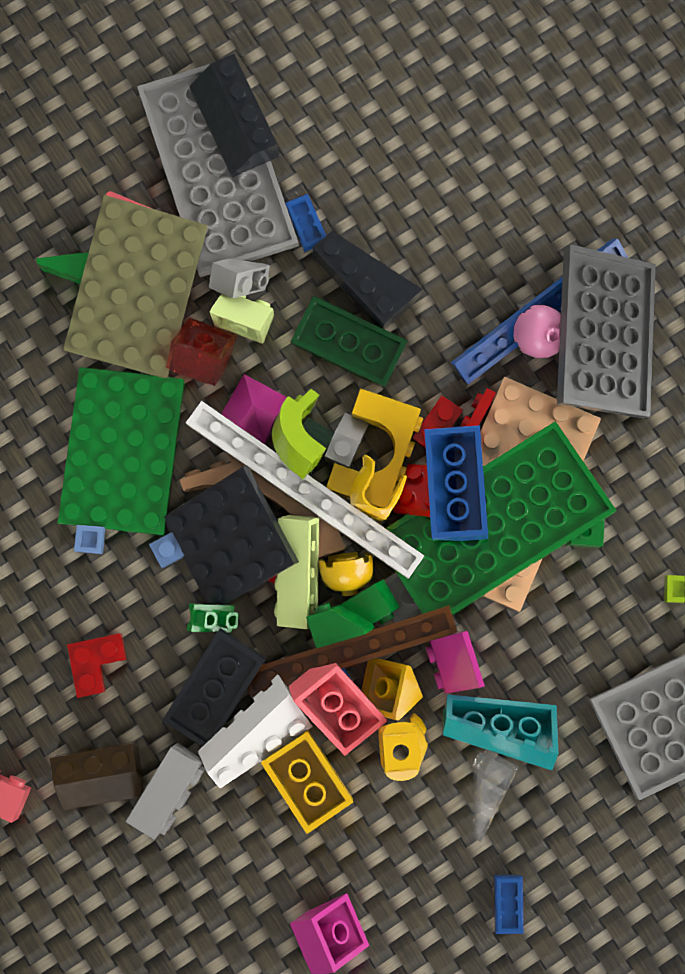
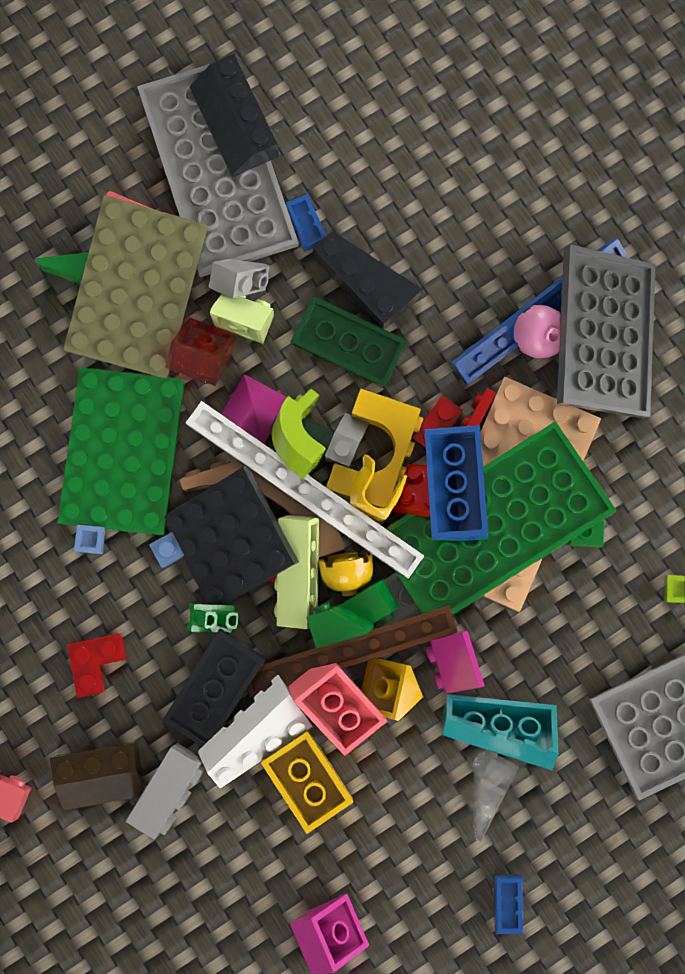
(406, 734): yellow piece -> none

